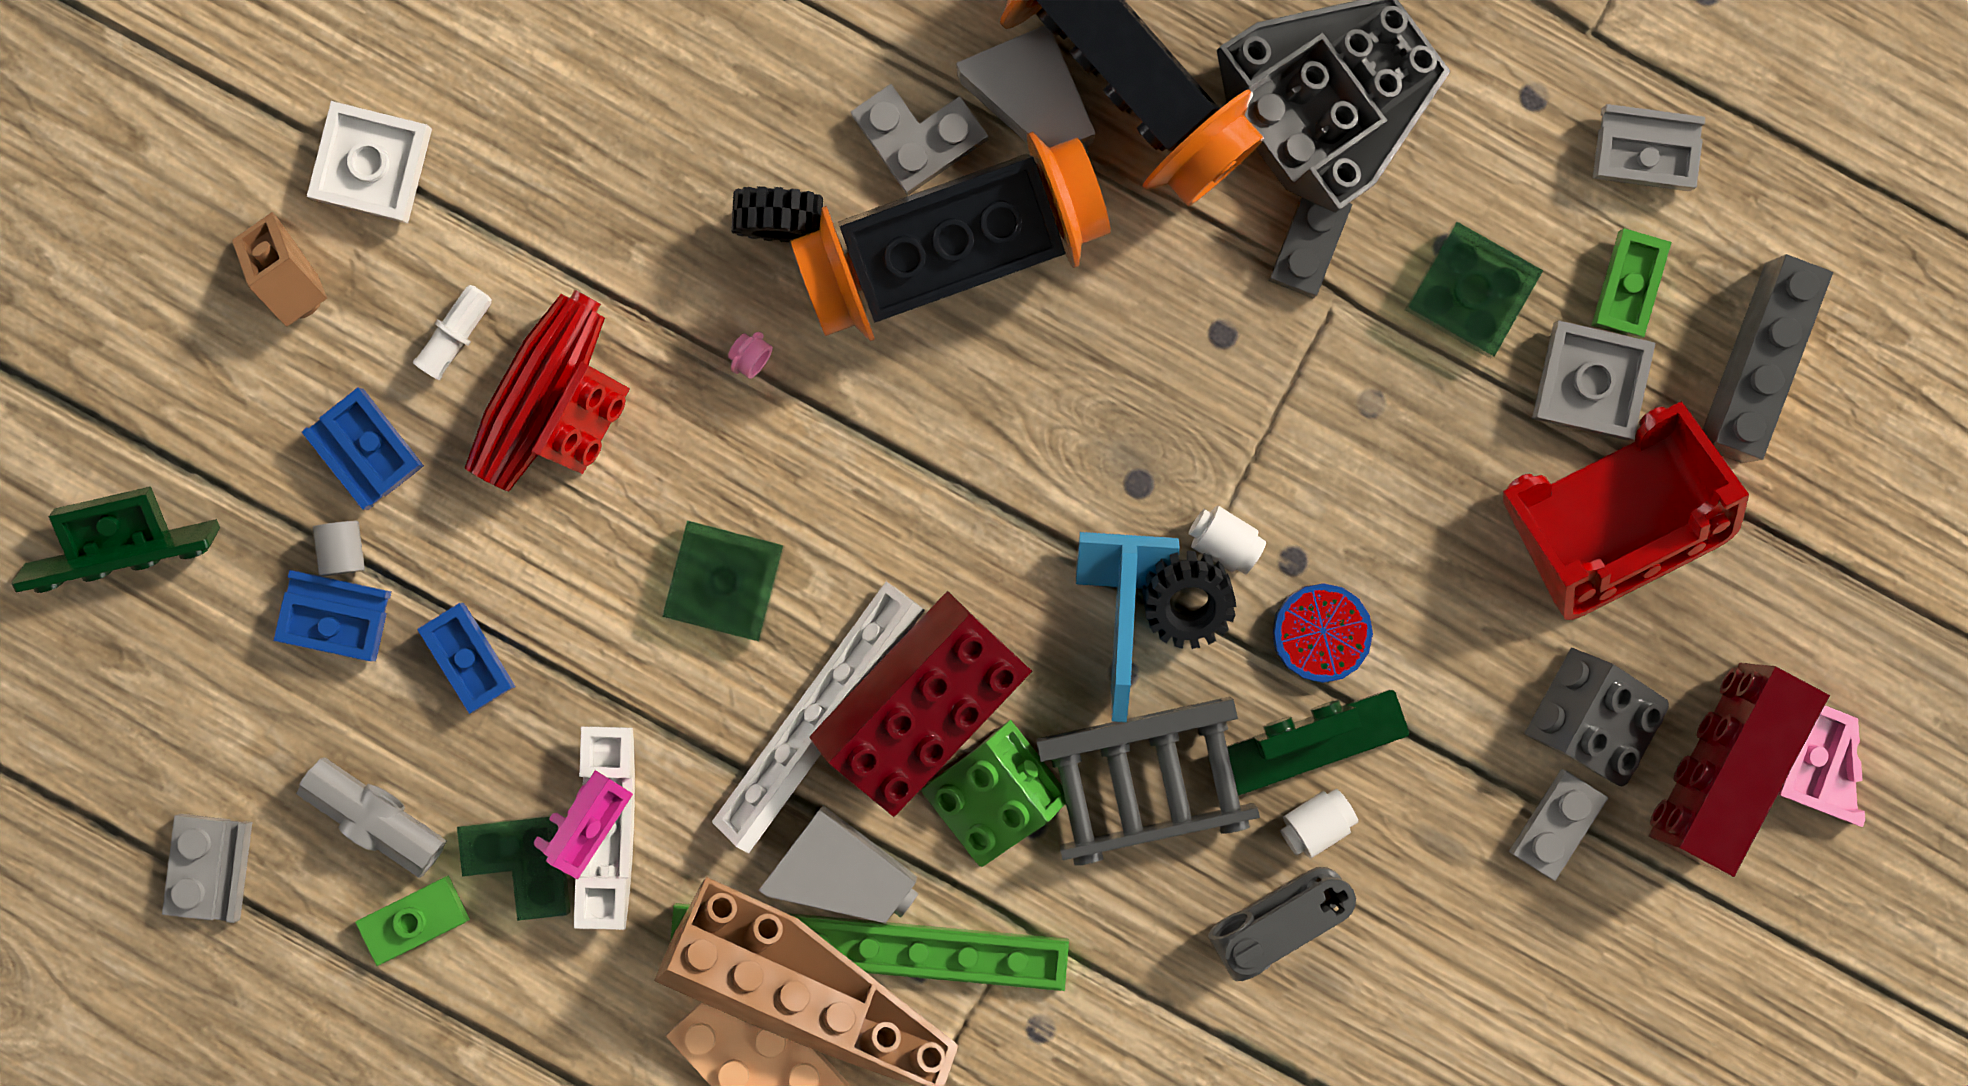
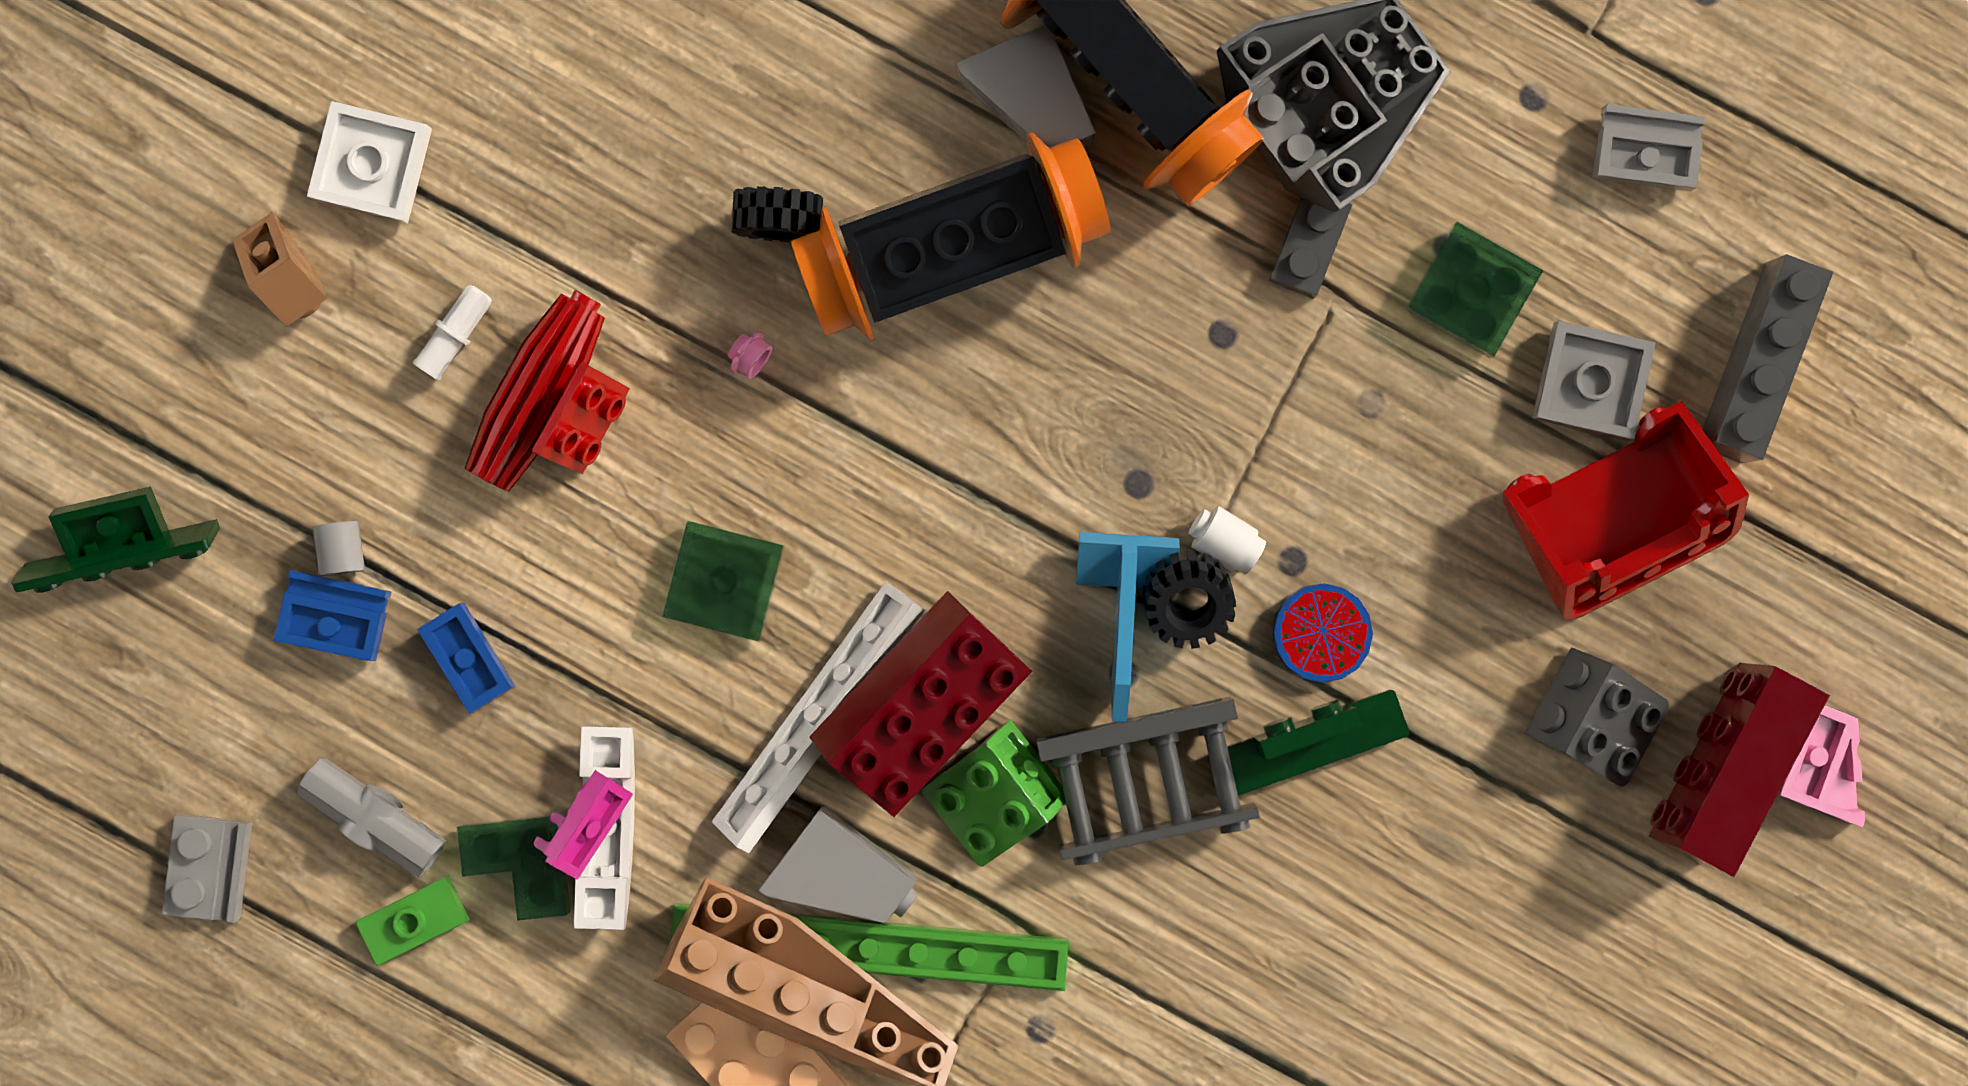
(362, 448): blue plate -> none
(917, 150): light grey plate -> none
(1281, 922): dark grey piece -> none
(1318, 823): white brick -> none
(1558, 824): light grey plate -> none
(1631, 283): bright green plate -> none

